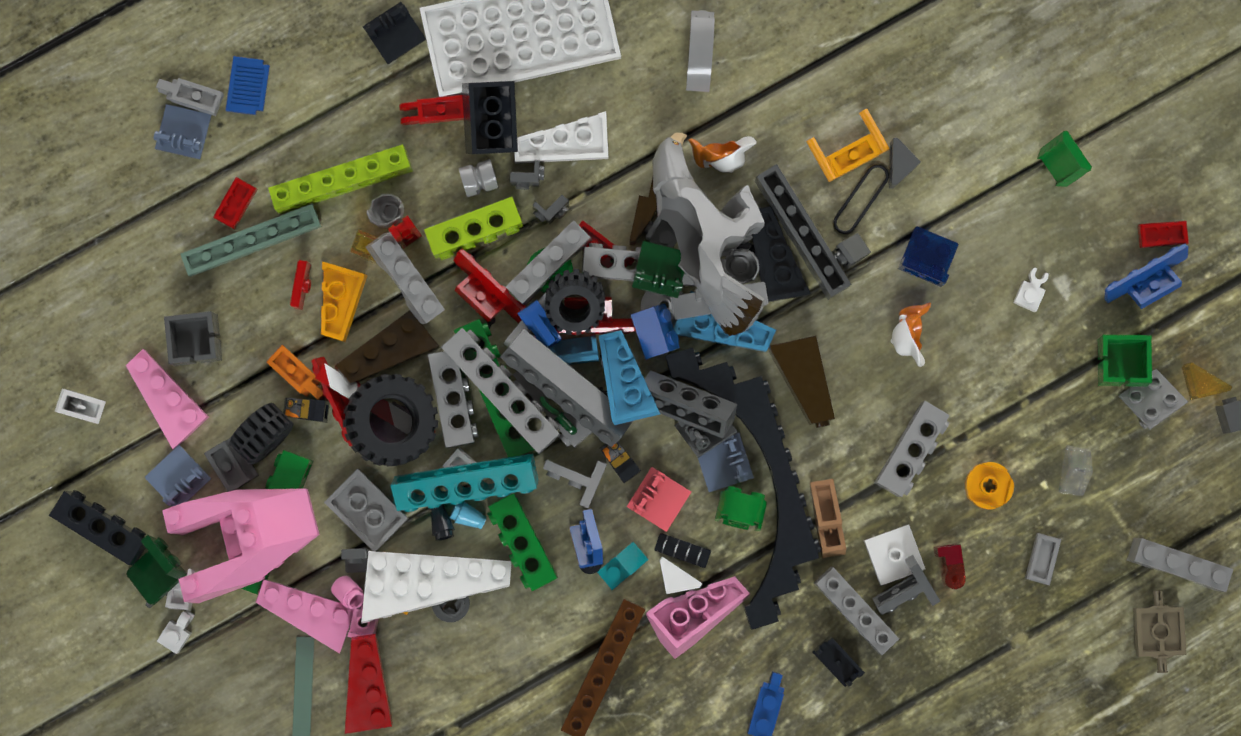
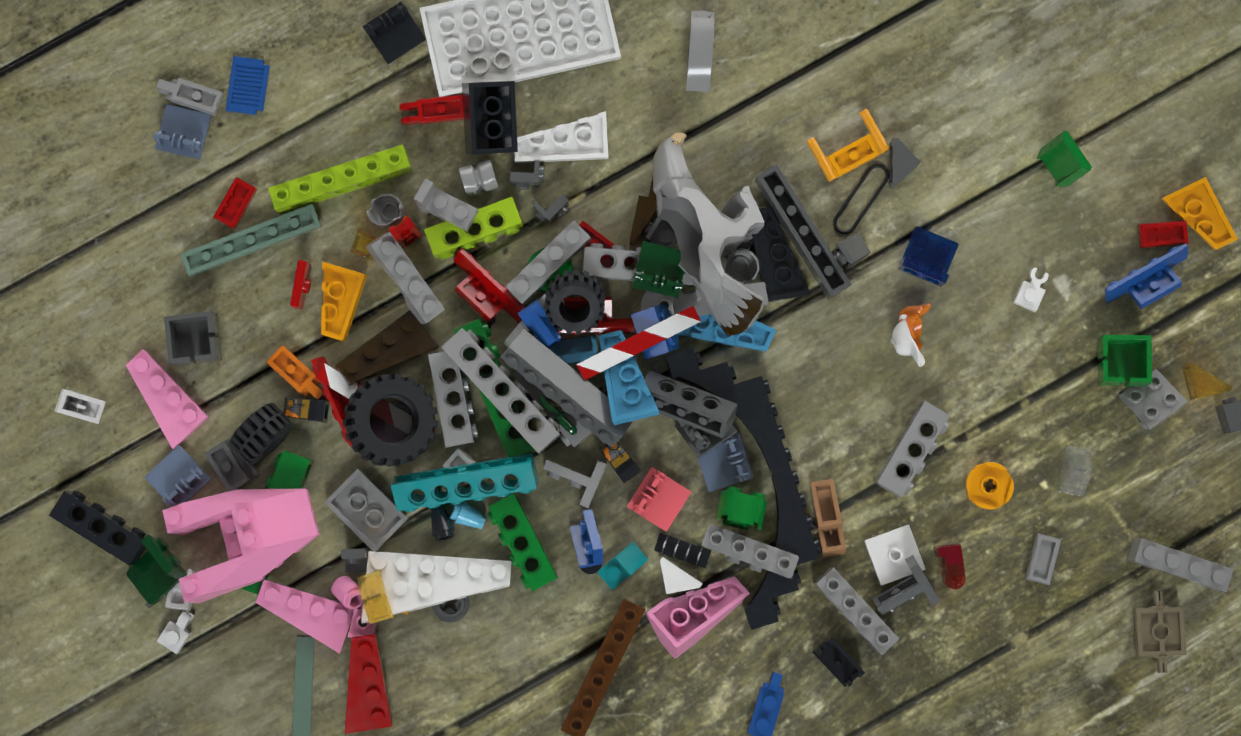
(374, 597): none -> clear yellow slope
(436, 202): none -> light grey bracket
(638, 342): none -> sticker
(722, 157): hair -> none
(745, 549): none -> light grey bracket
(805, 376): dark brown slope -> none
(1202, 212): none -> light orange wing

